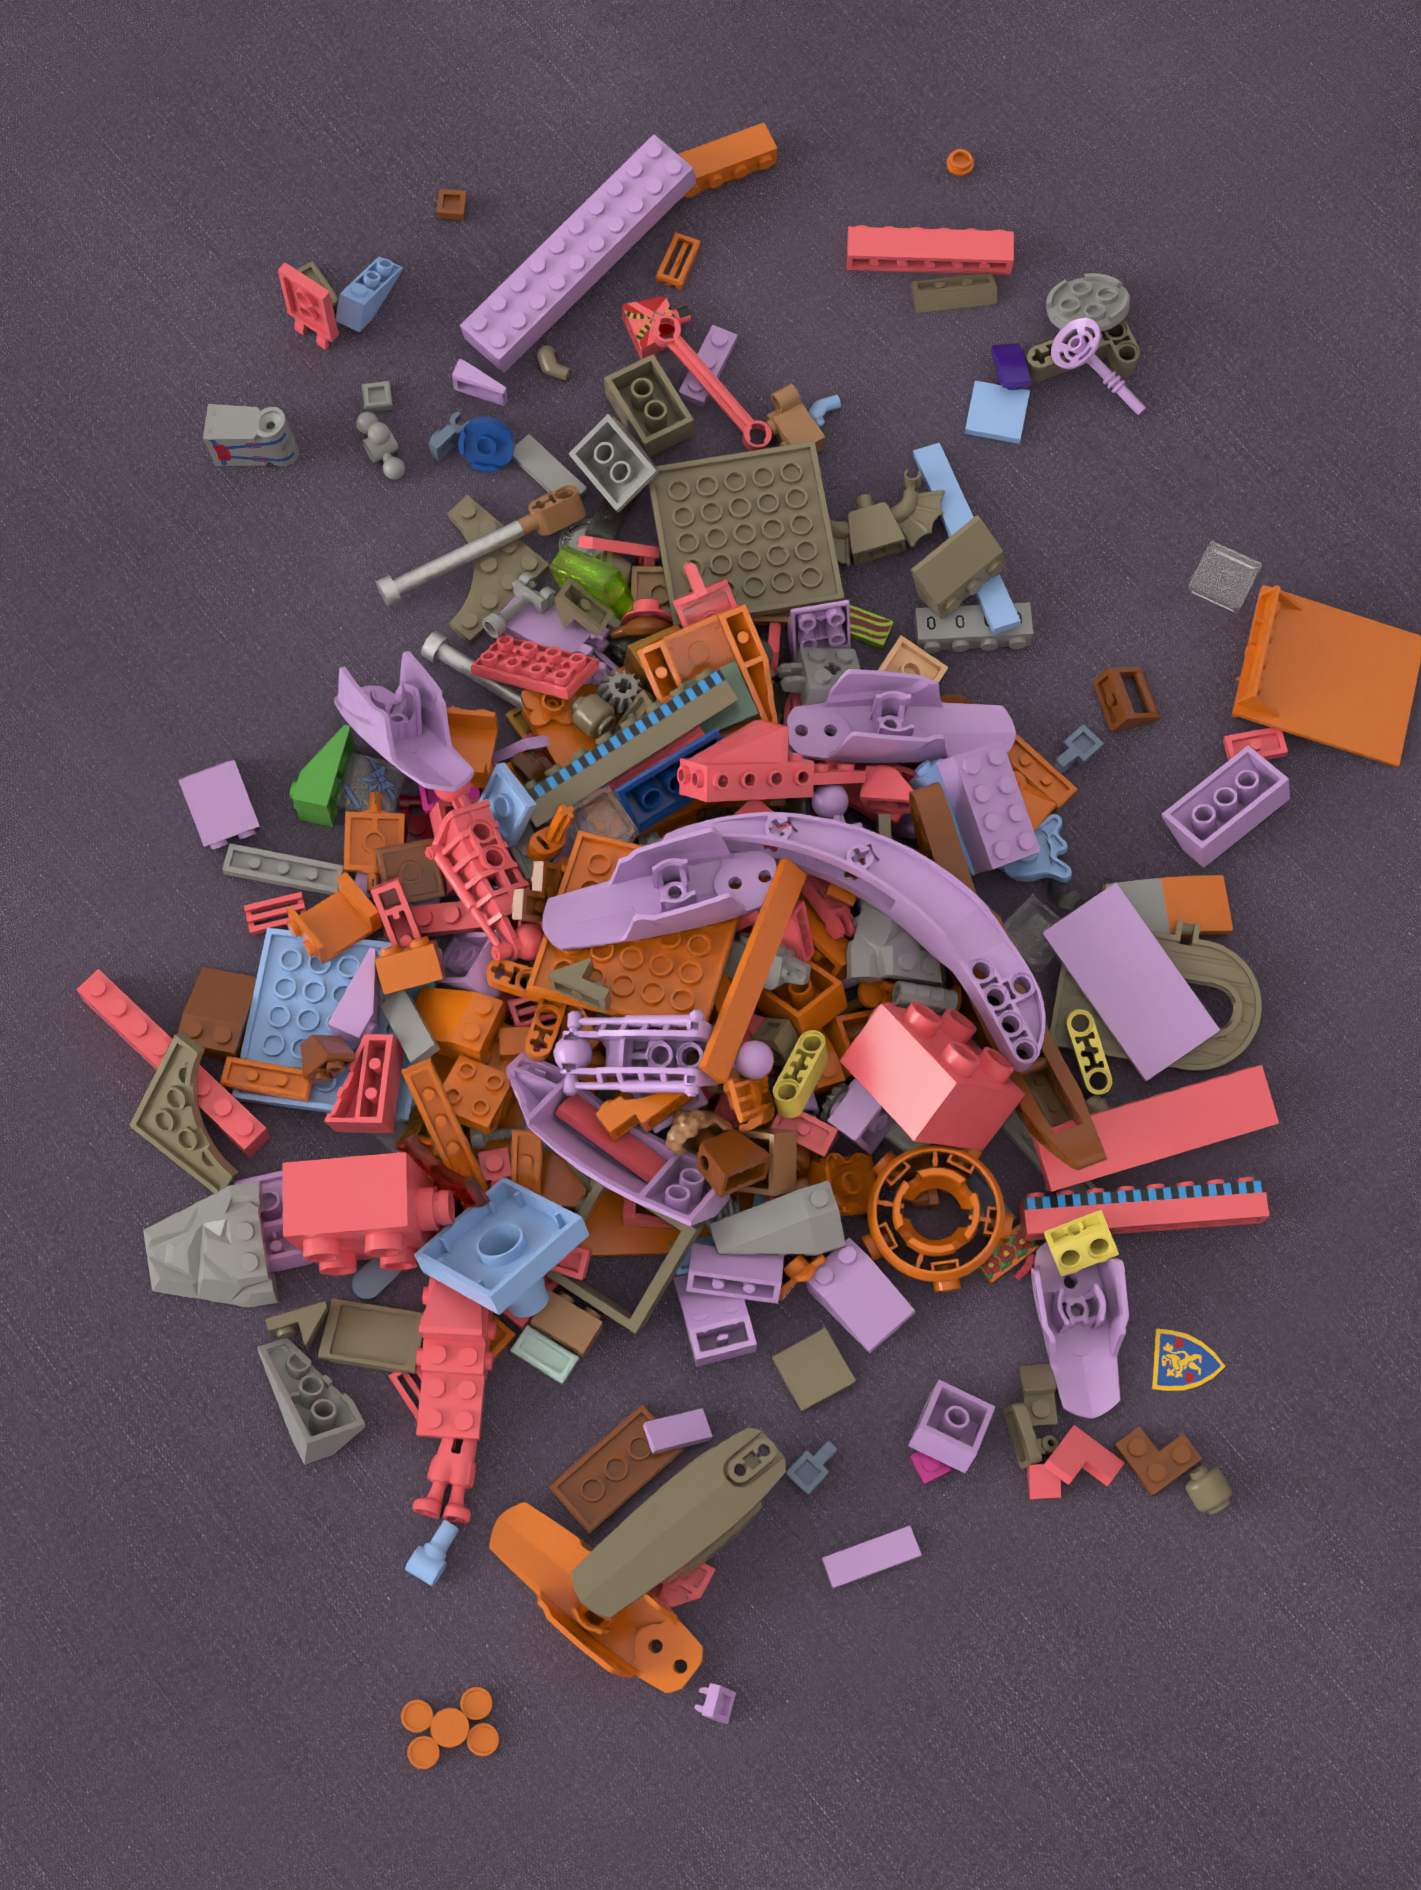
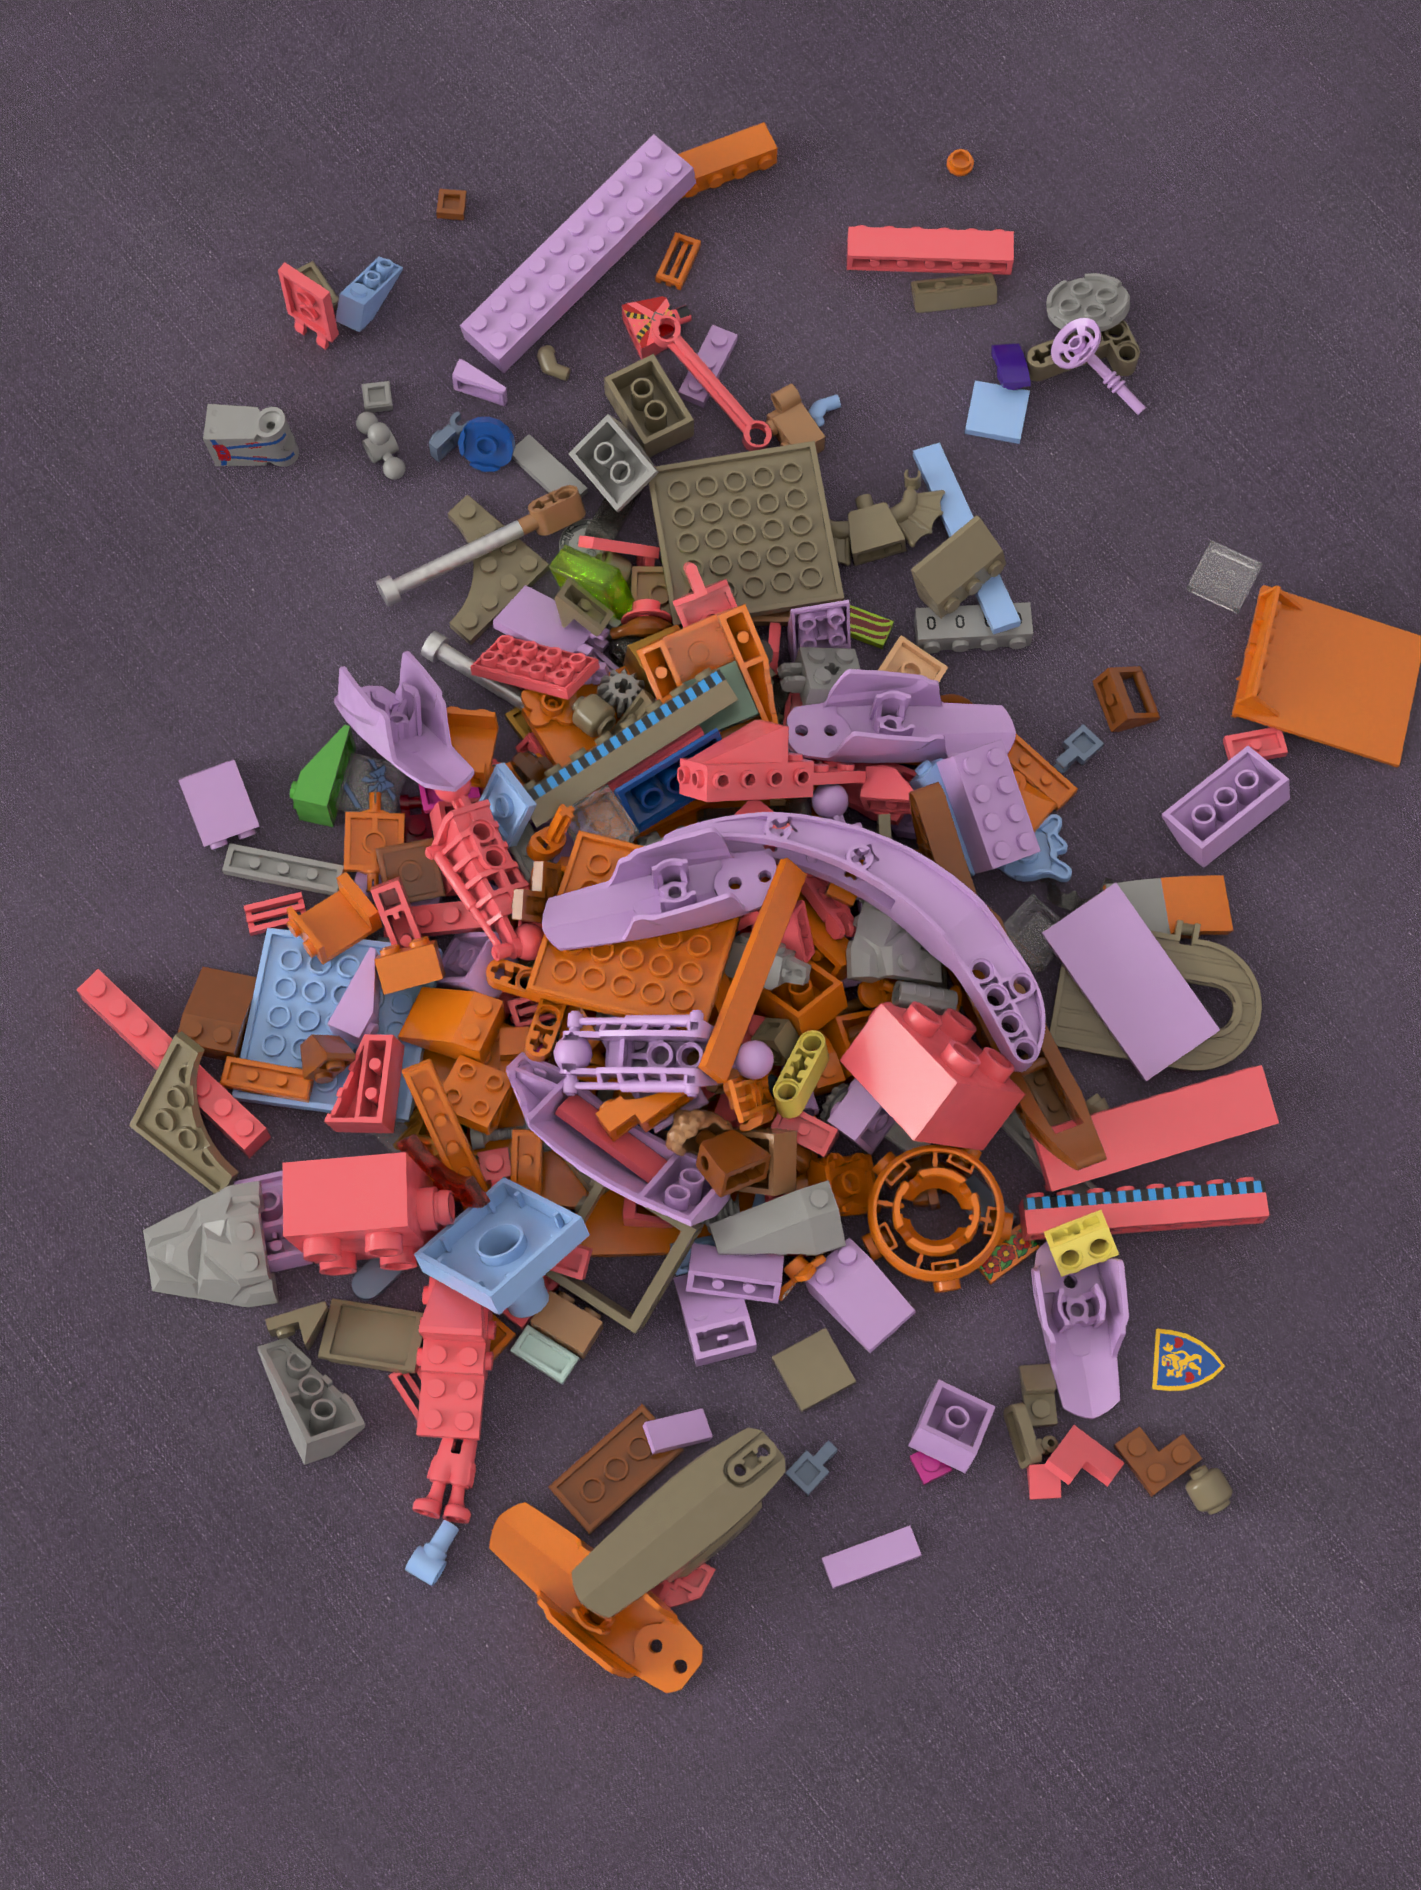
(409, 1027): light grey tile -> none
(450, 1728): orange piece -> none
(523, 588): light grey bar -> none
(530, 744): lavender tile -> none
(575, 983): dark tan slope -> none
(717, 1703): lavender tile -> none
(1025, 1269): coral leg -> none
(1098, 1056): light yellow beam -> none

